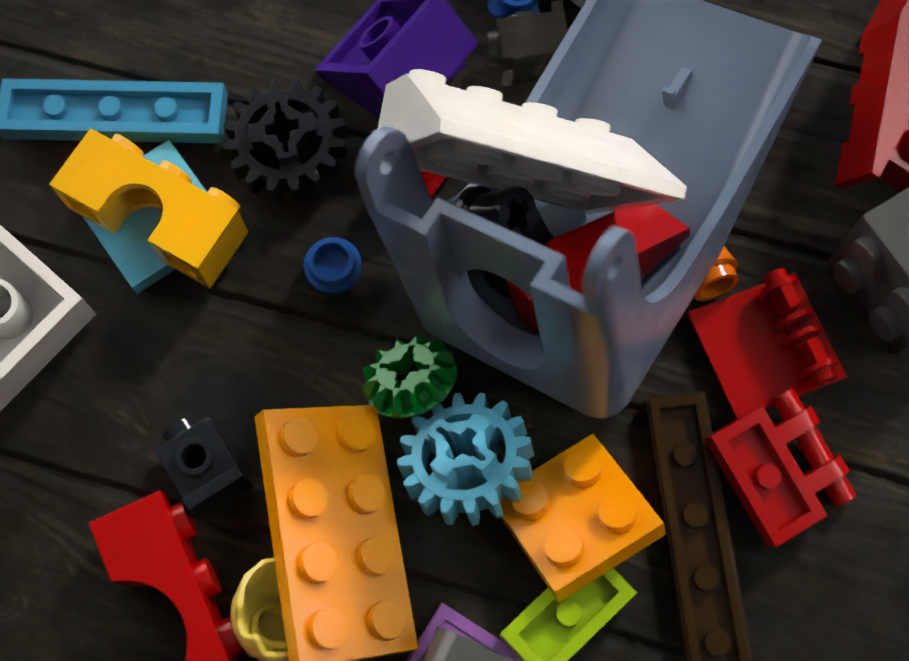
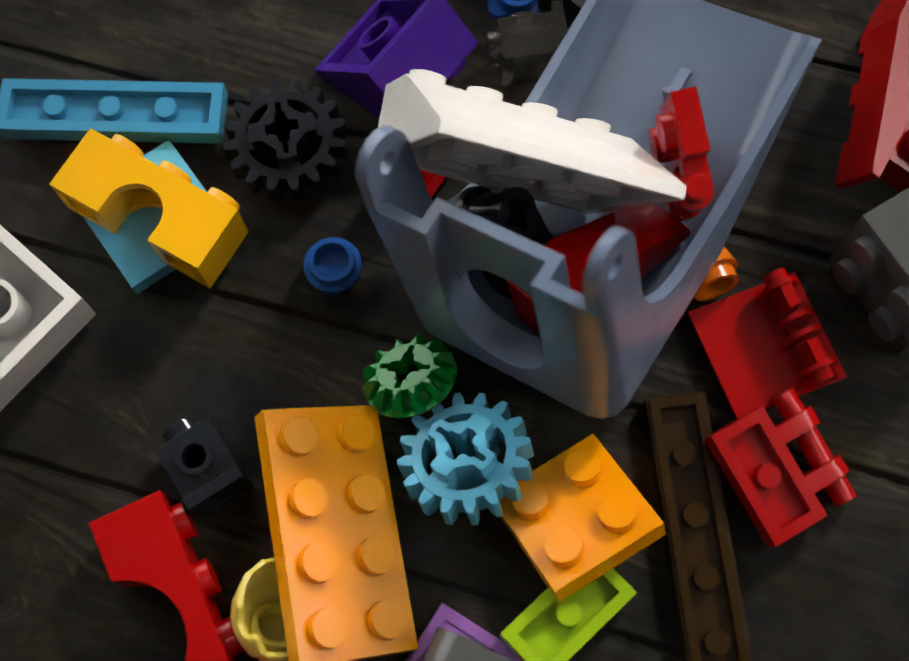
(683, 147): none -> red plate

